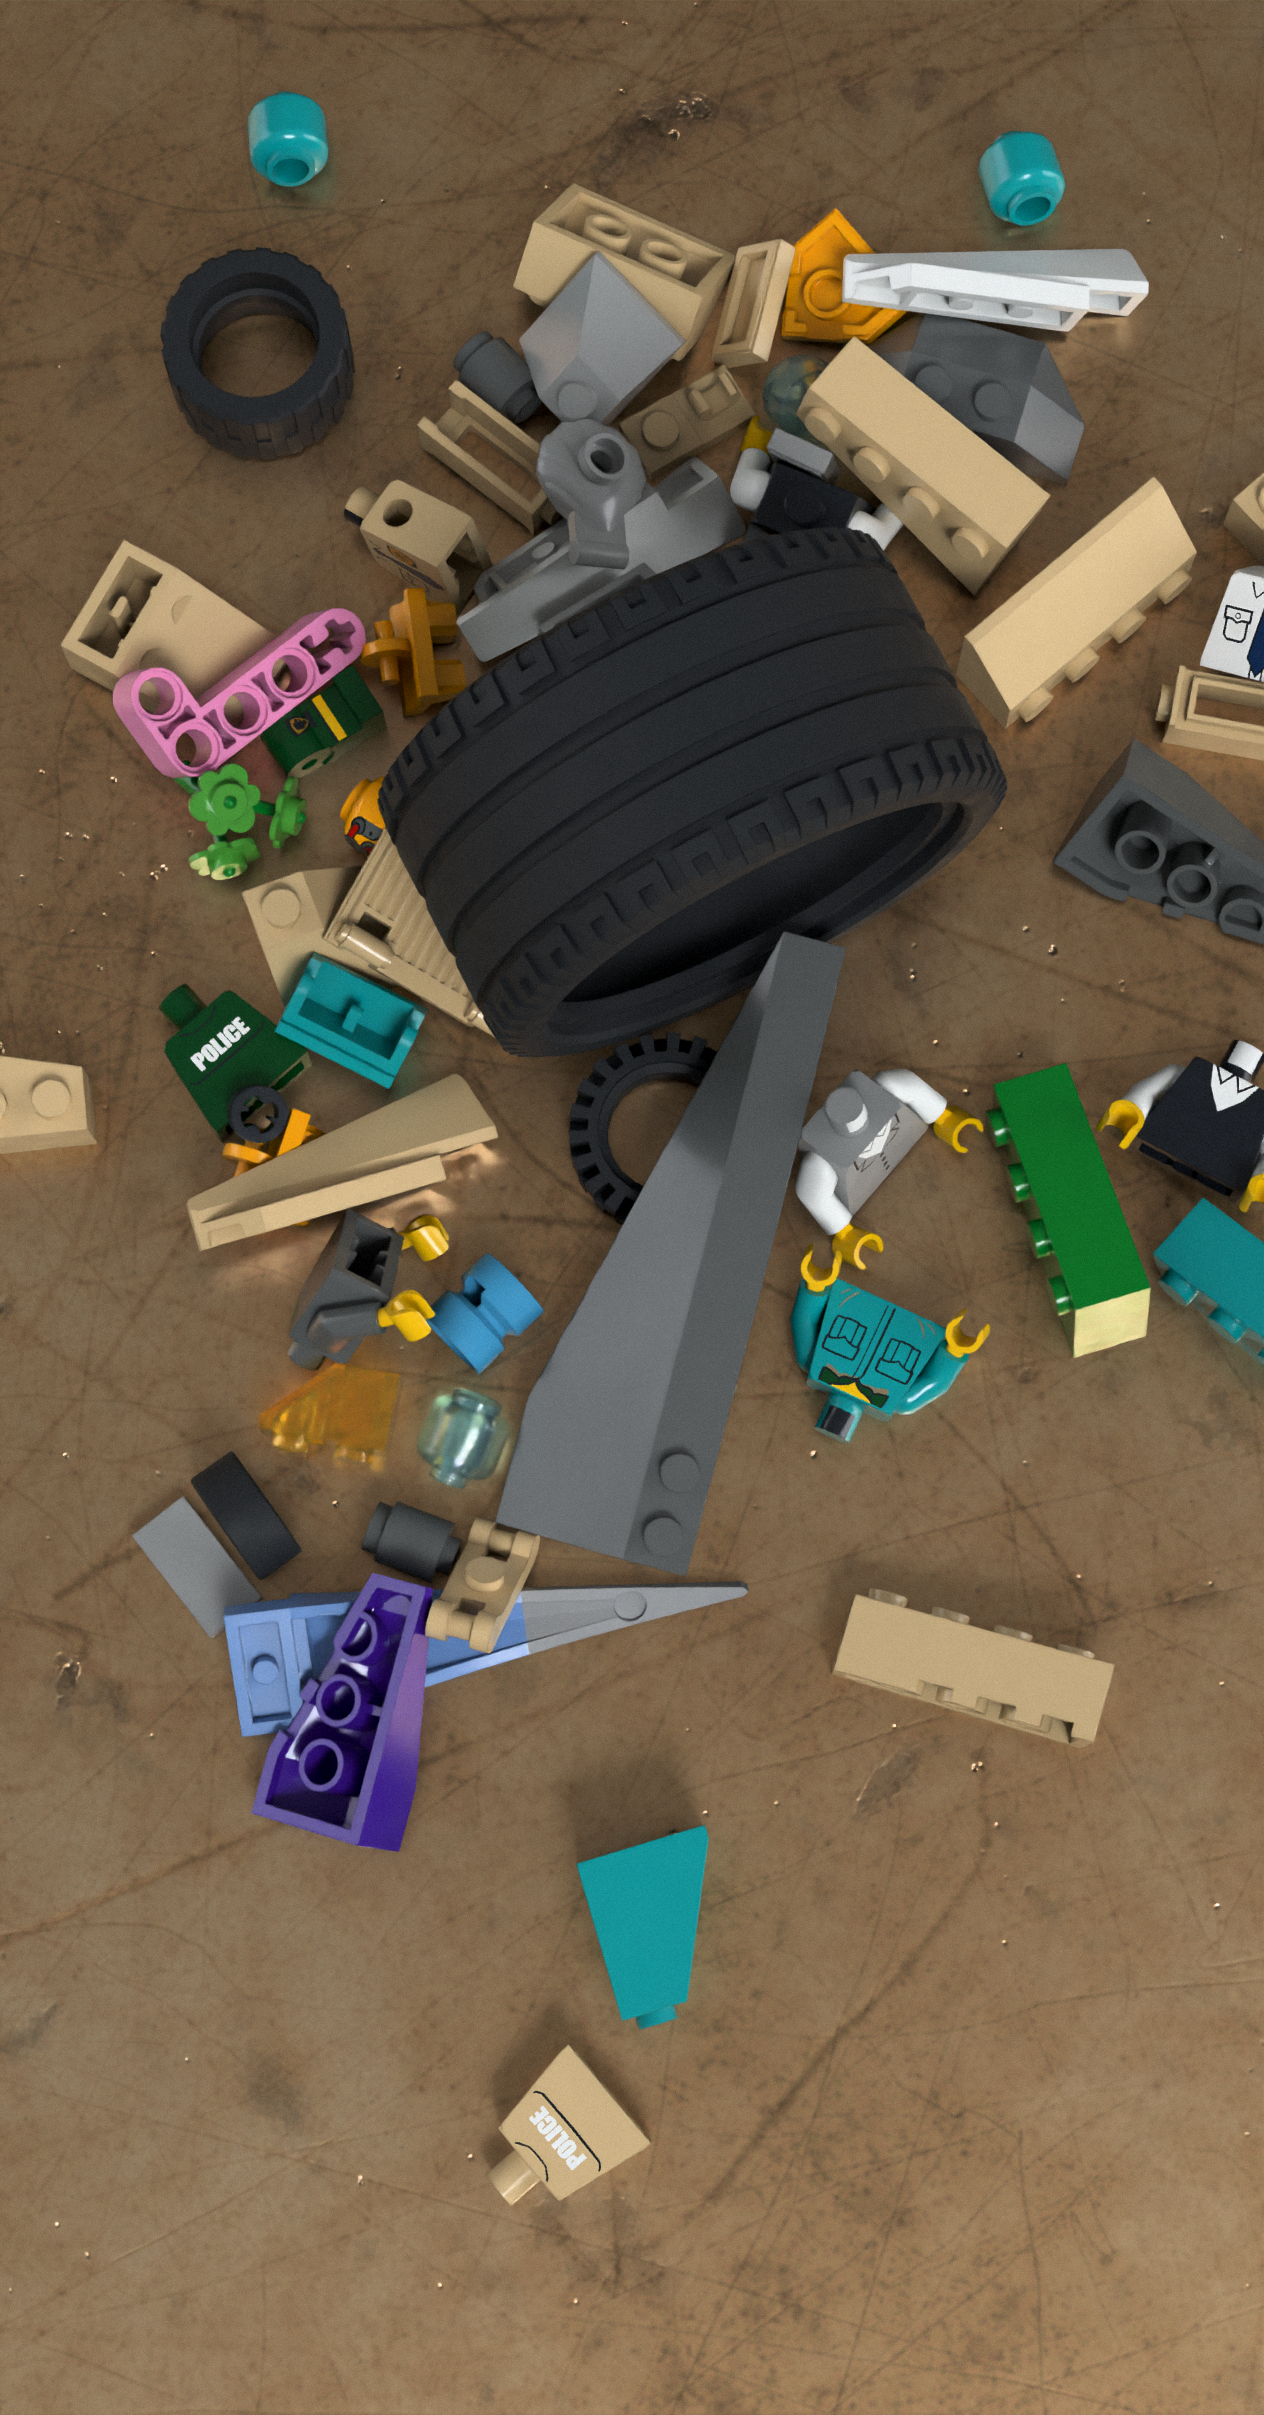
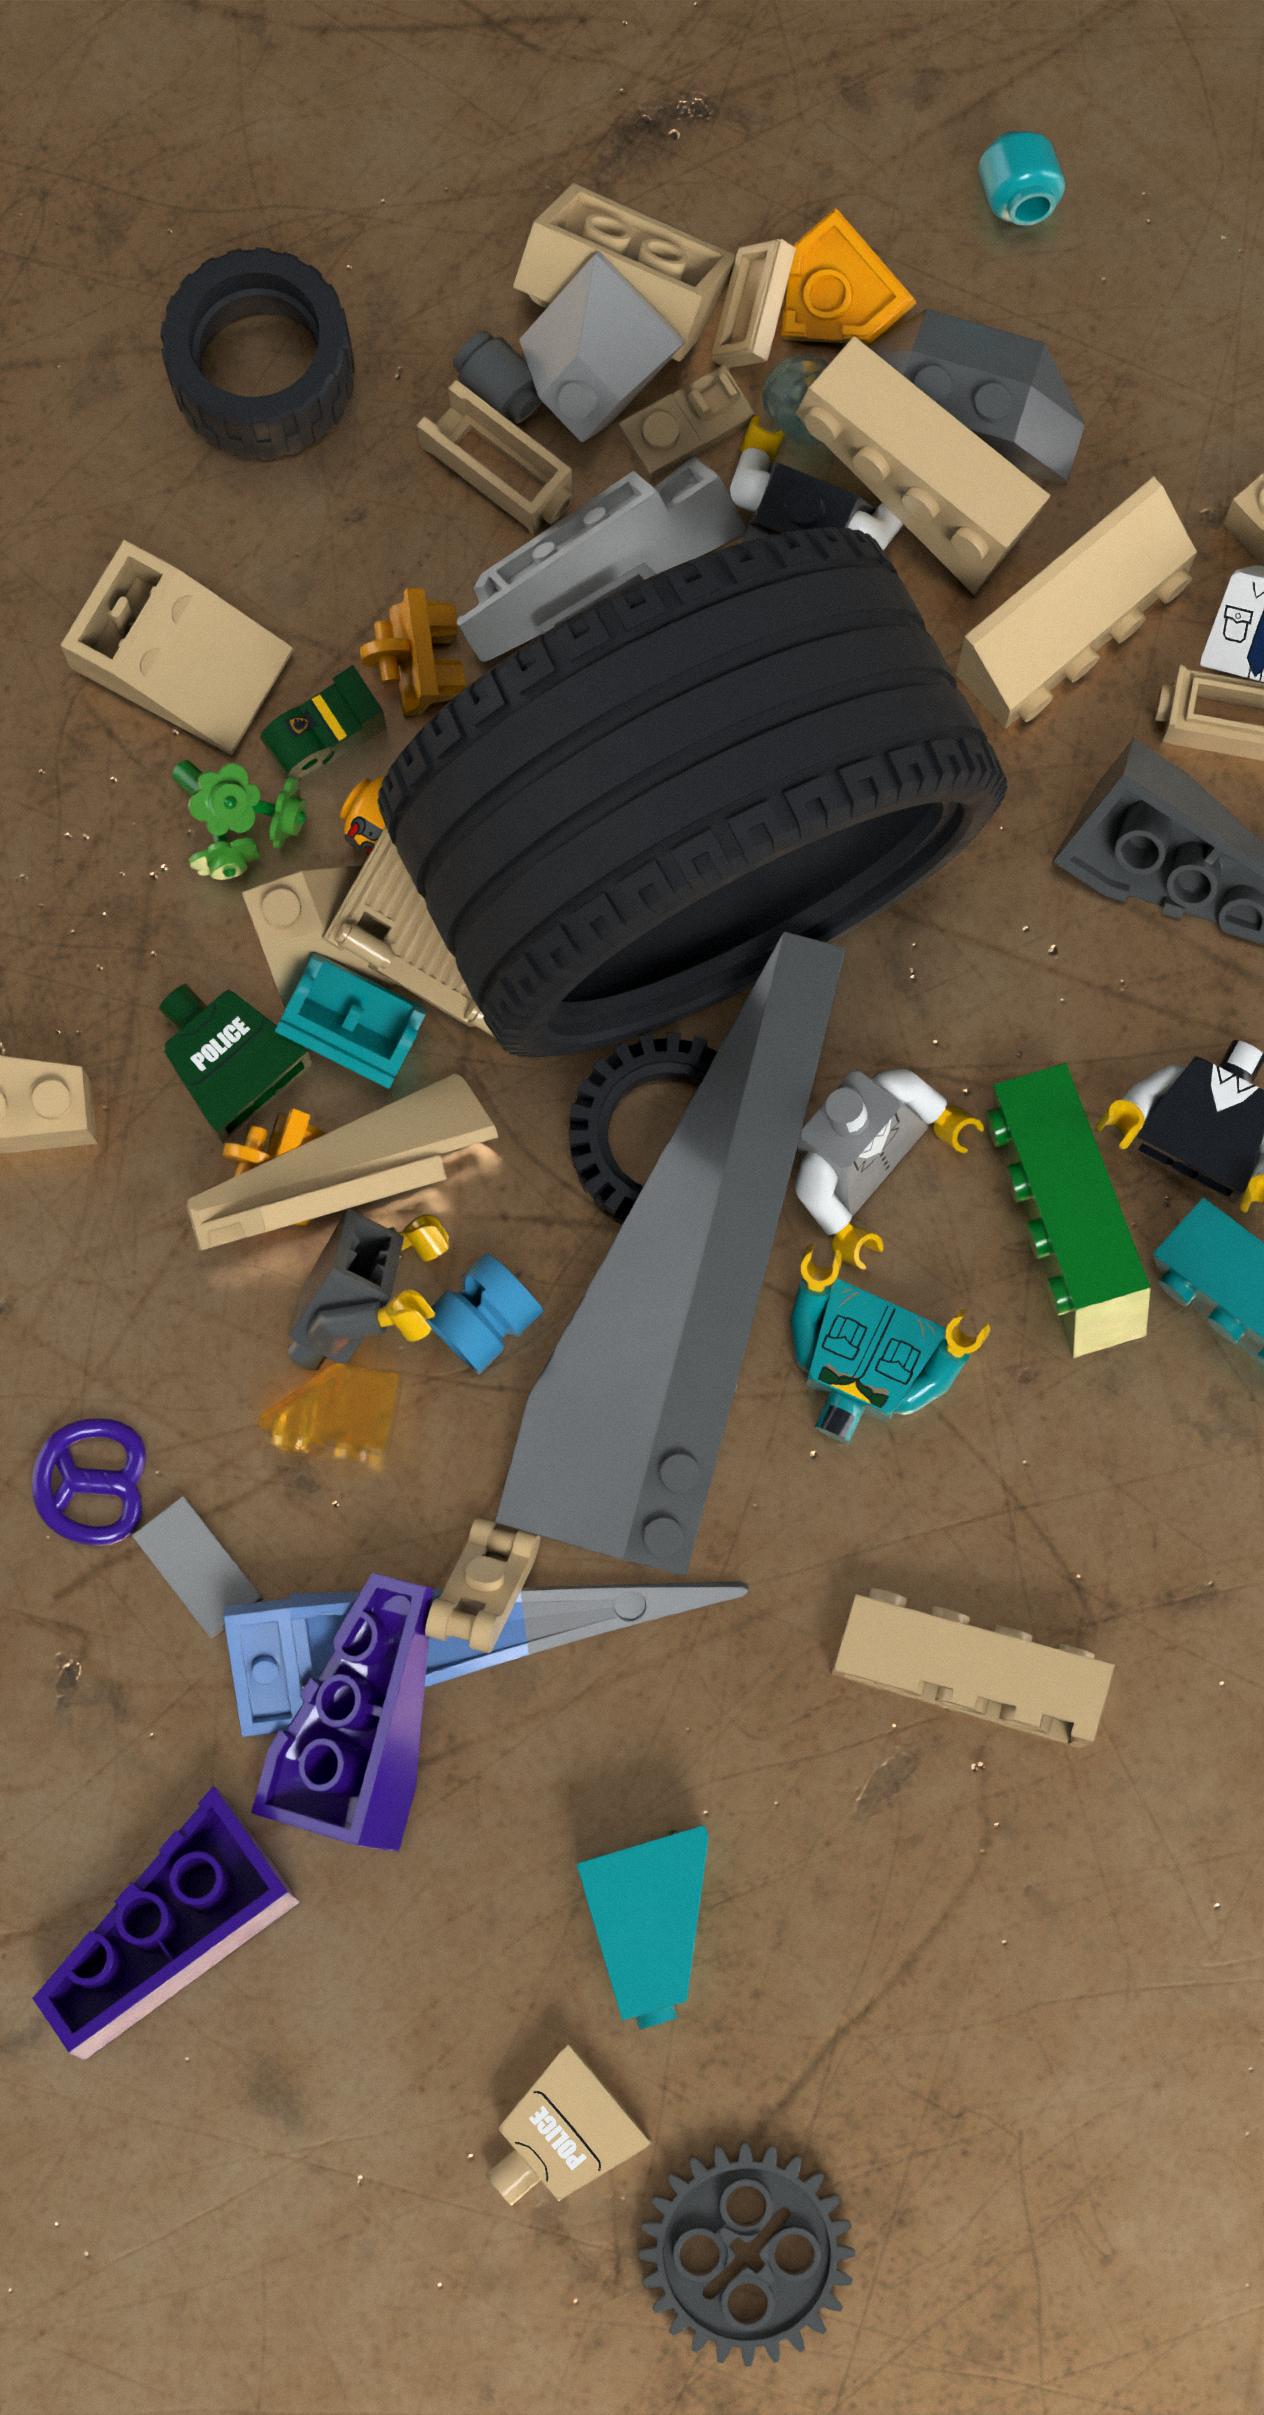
(89, 1481): none -> dark purple piece
(169, 1927): none -> dark purple wedge
(245, 1515): black tyre -> none
(249, 683): bright pink beam -> none
(264, 1095): black bush -> none
(287, 138): teal head -> none
(412, 1541): dark grey brick -> none
(421, 540): tan torso -> none
(463, 1437): clear light blue head -> none
(592, 483): light grey animal -> none
(790, 2295): none -> dark grey gear
(803, 456): light grey tile -> none
(999, 286): white wedge -> none

